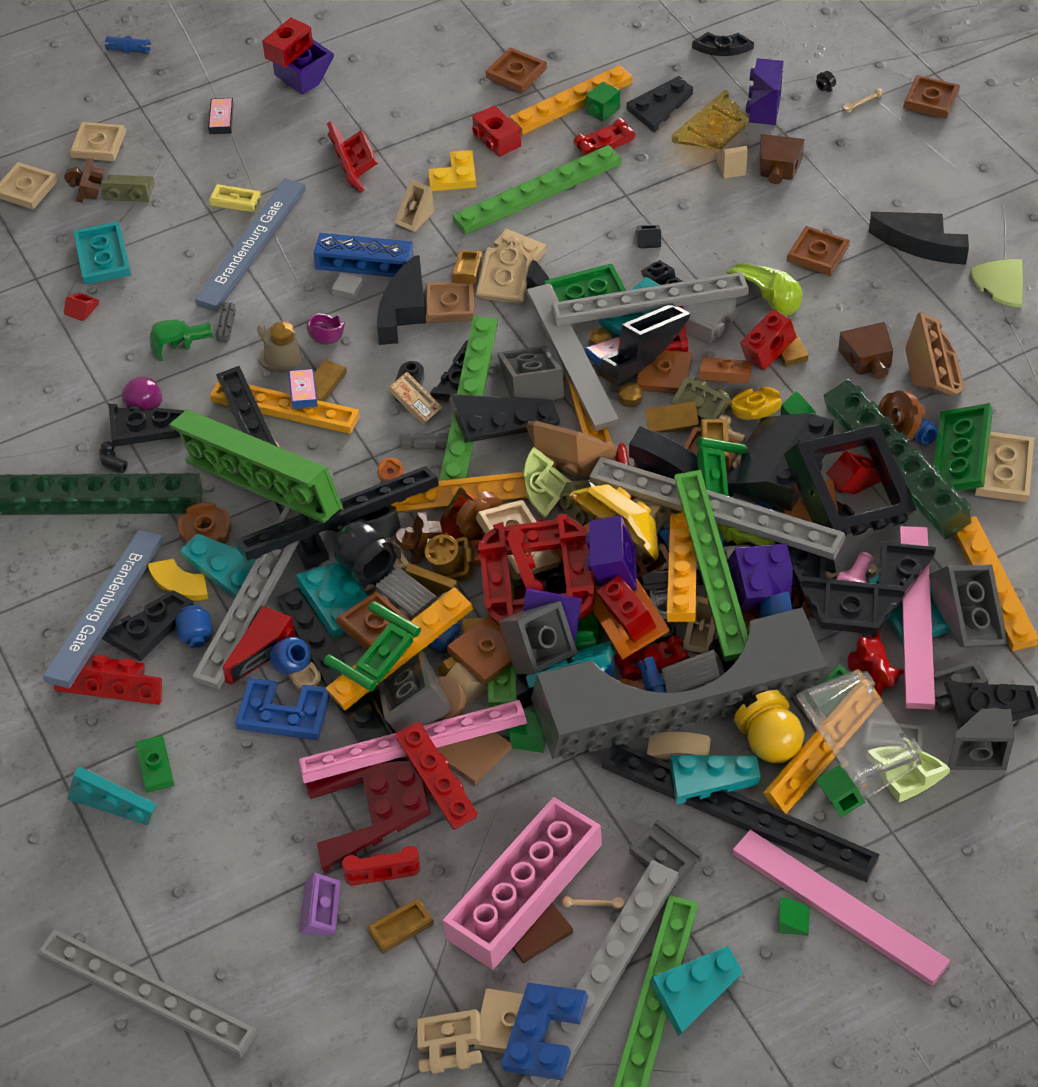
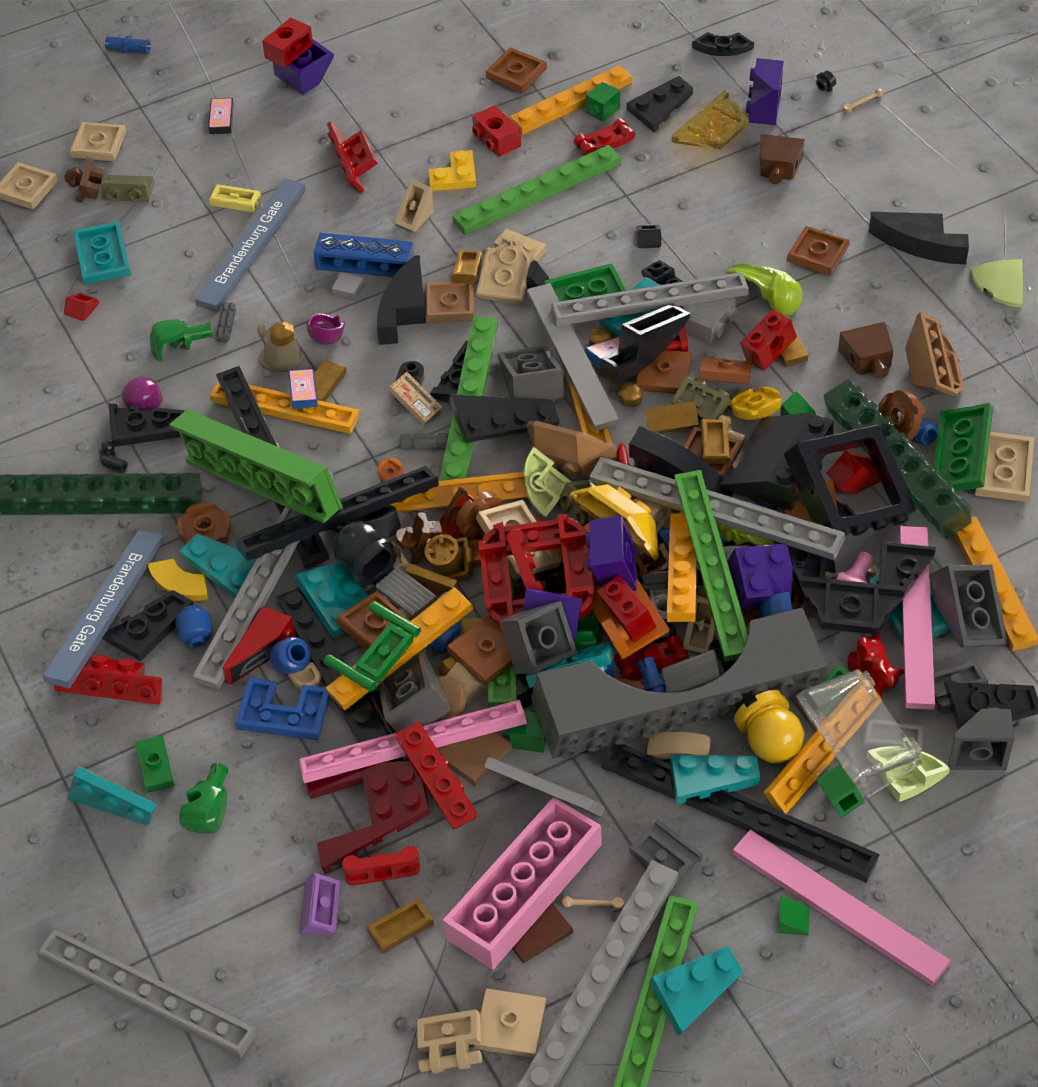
(206, 803): none -> green piece
(526, 1047): blue plate -> none
(544, 786): none -> light grey tile
(712, 462): green plate -> none
(732, 161): tan slope -> none
(931, 96): dark orange plate -> none

